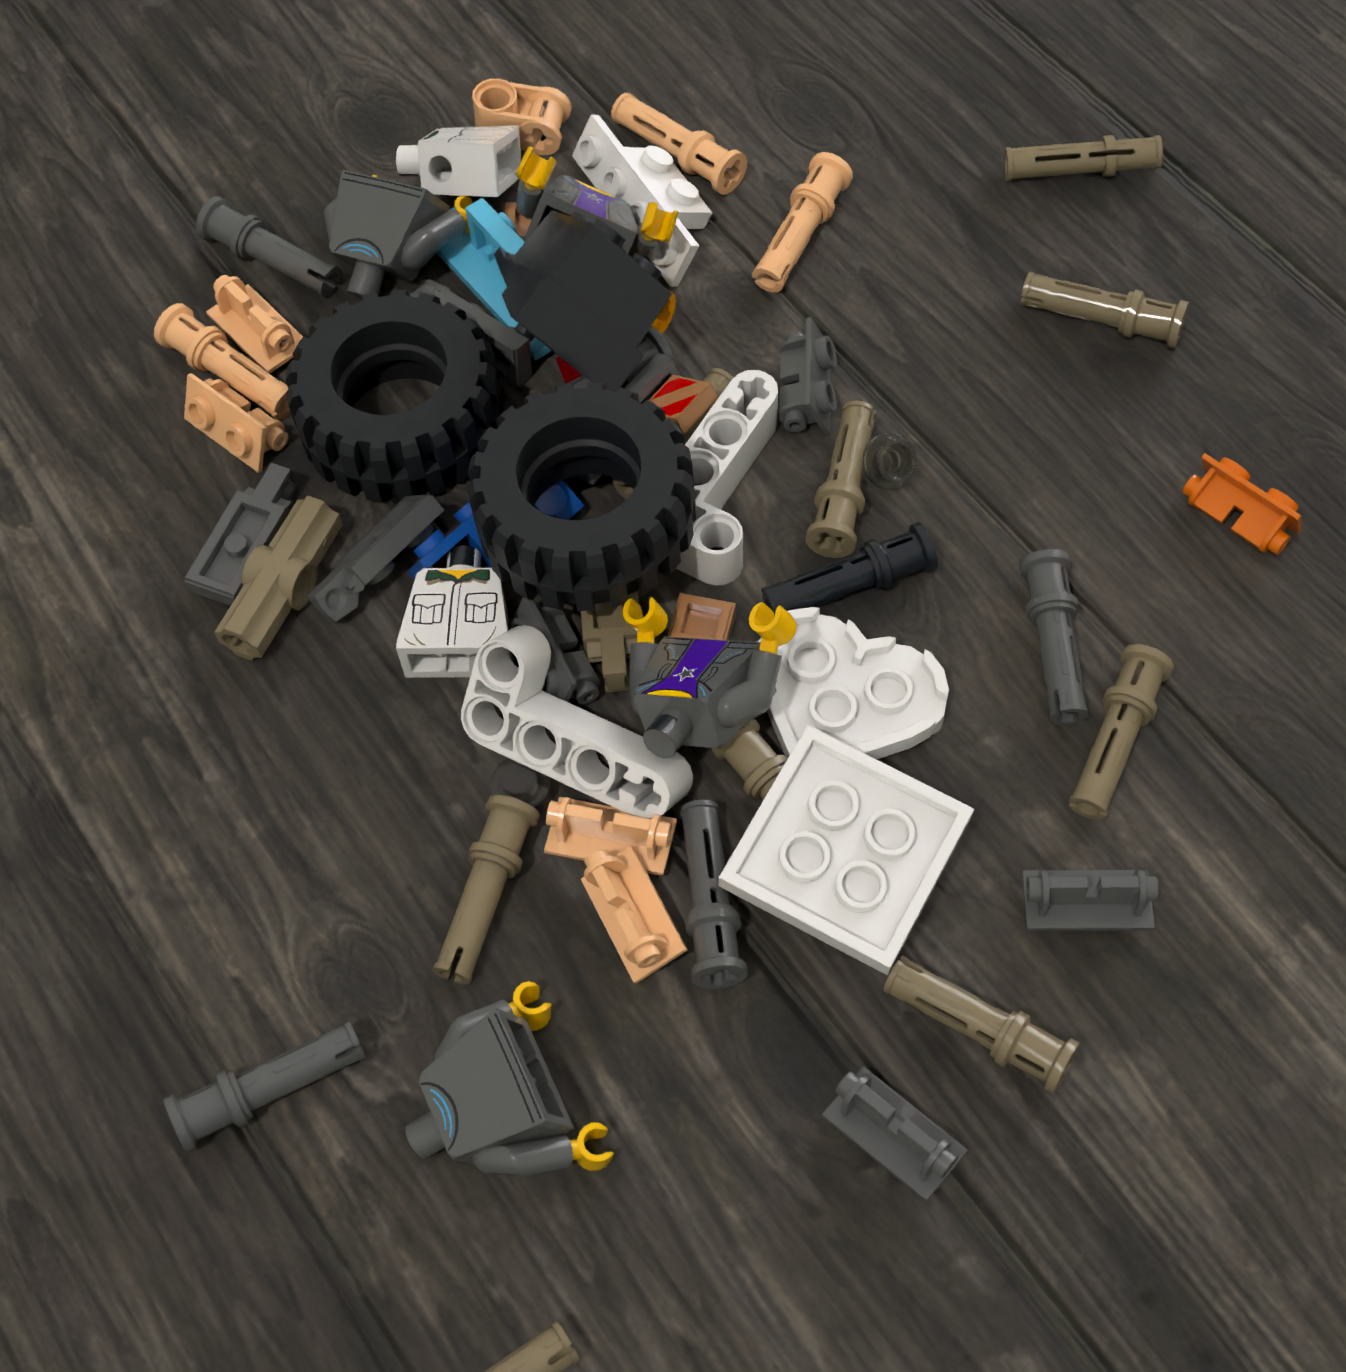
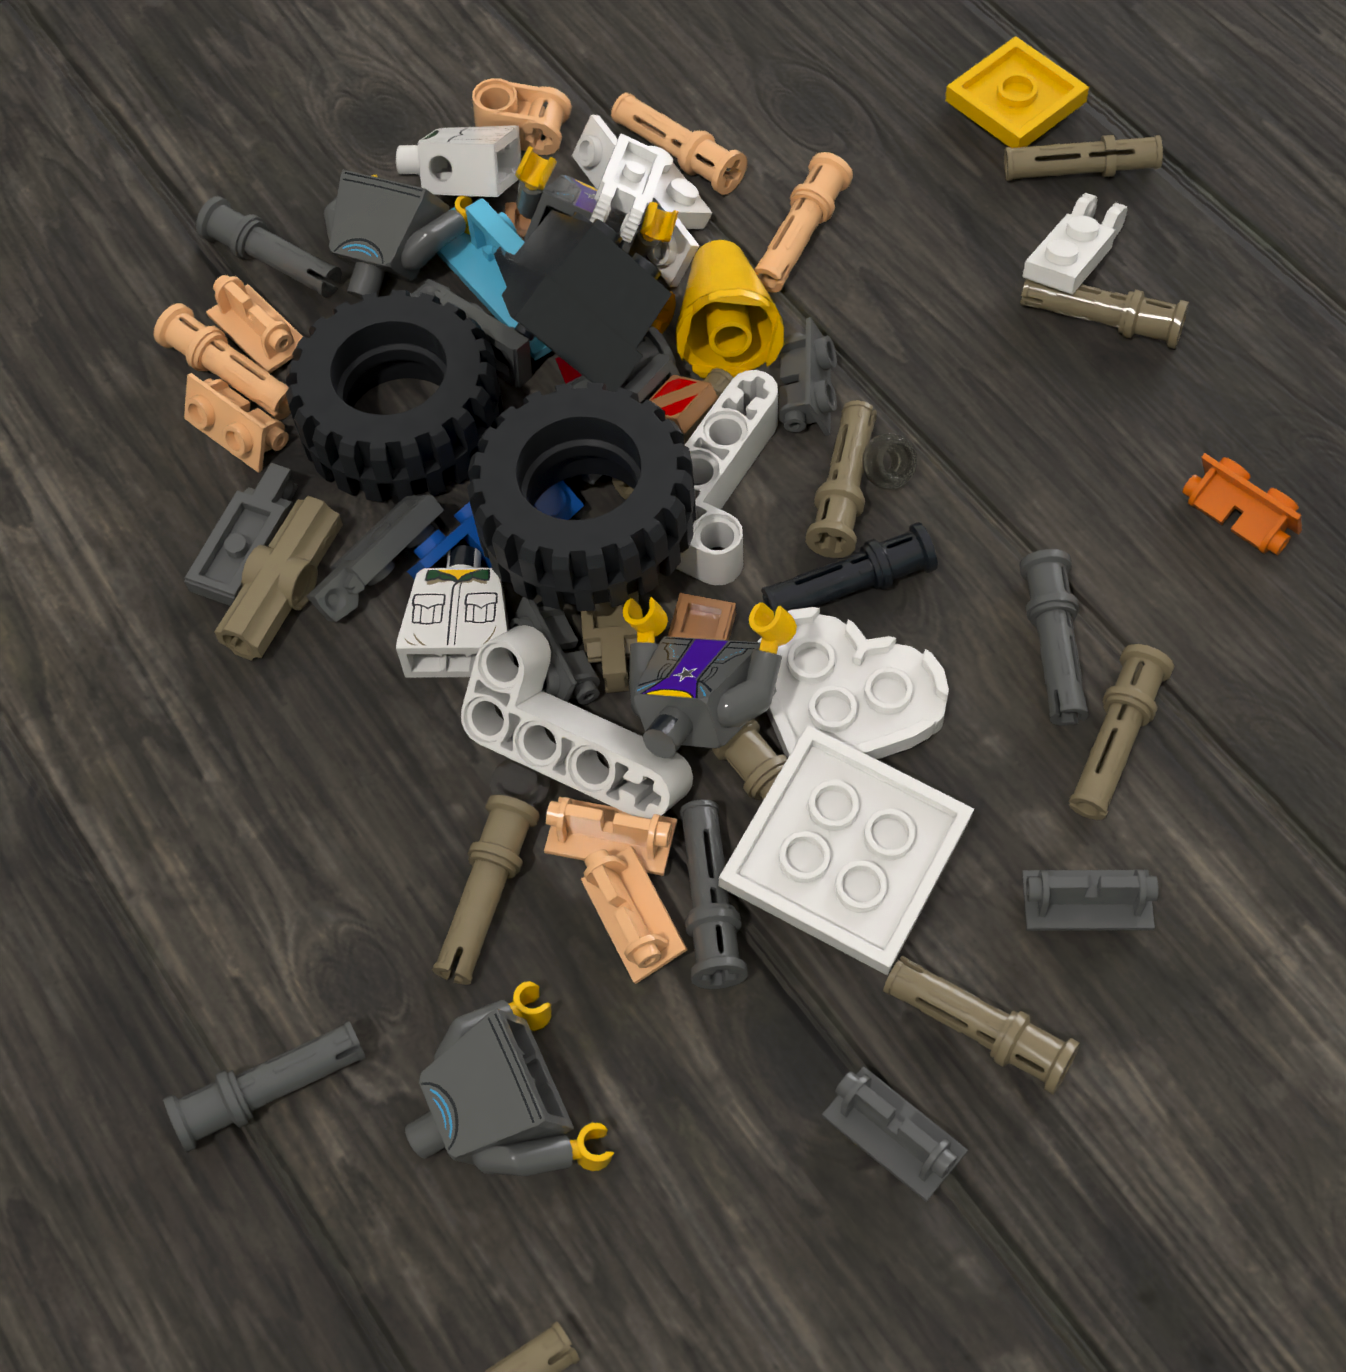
(629, 184): none -> white hinge
(727, 314): none -> yellow cone
(1016, 94): none -> yellow plate
(1074, 246): none -> white hinge

